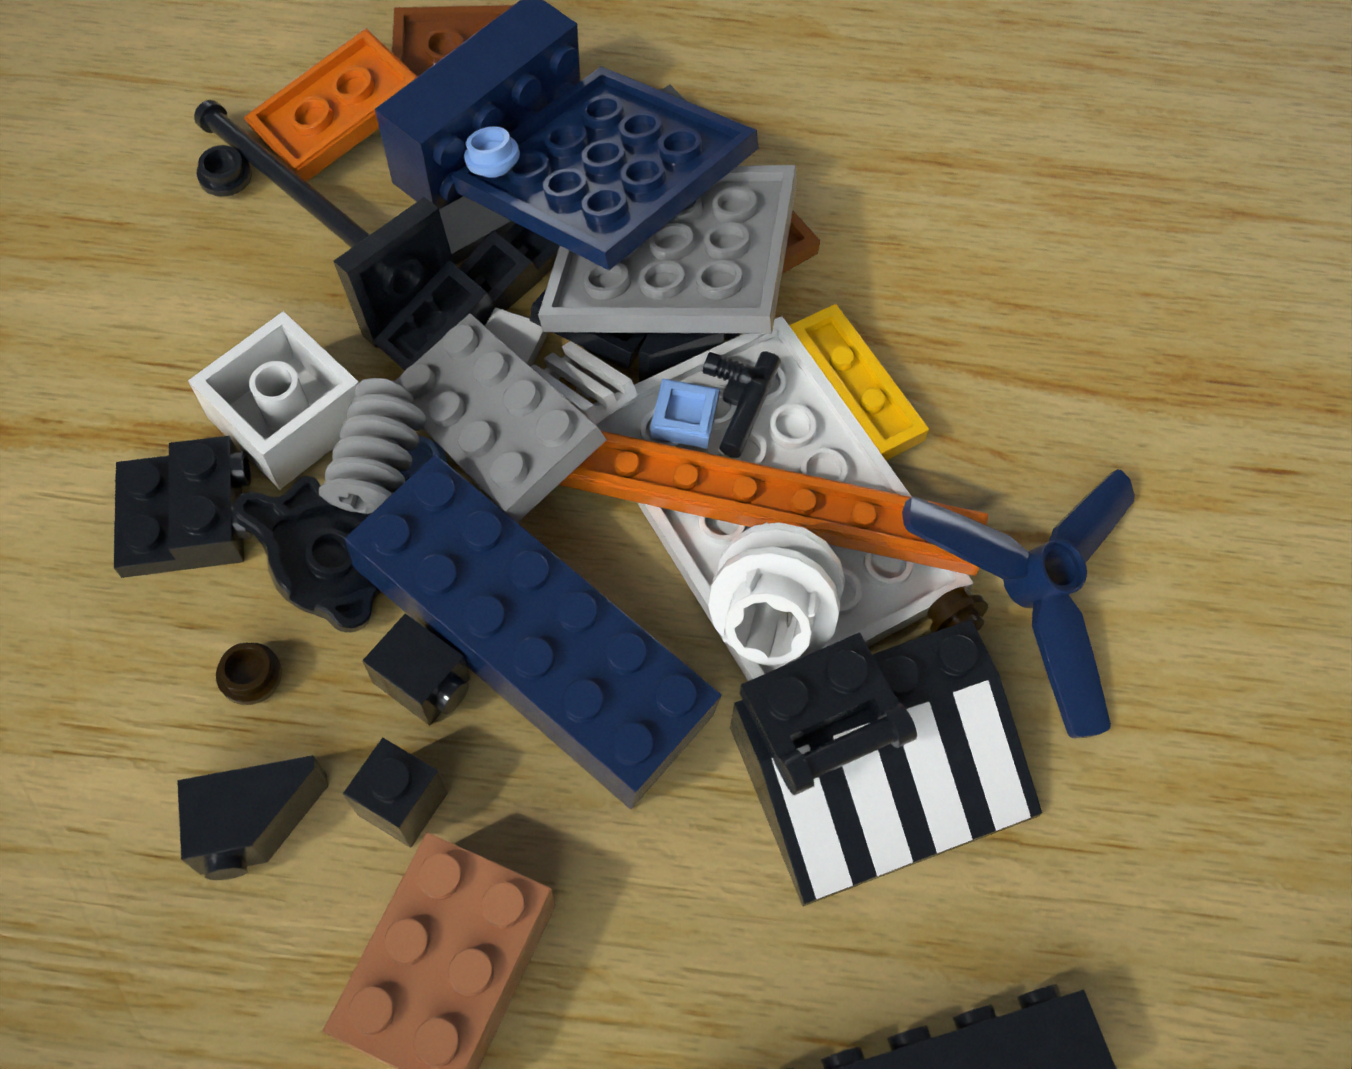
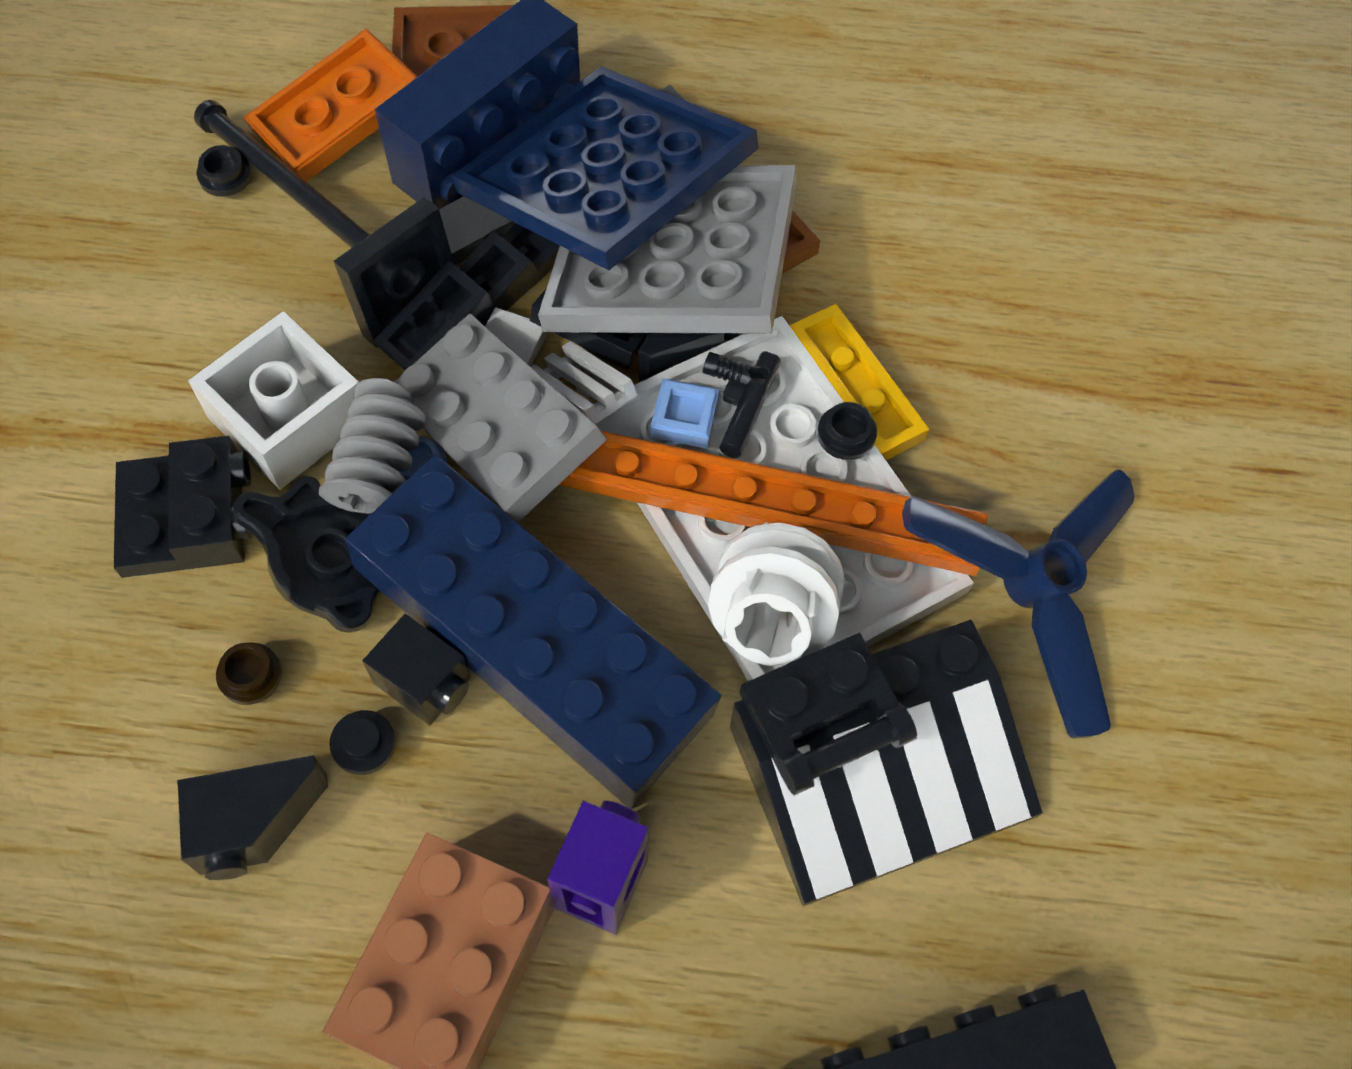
(362, 742): none -> black plate
(396, 792): black brick -> none
(491, 152): light blue plate -> none
(600, 864): none -> dark purple brick
(847, 431): none -> black plate
(957, 607): dark brown plate -> none

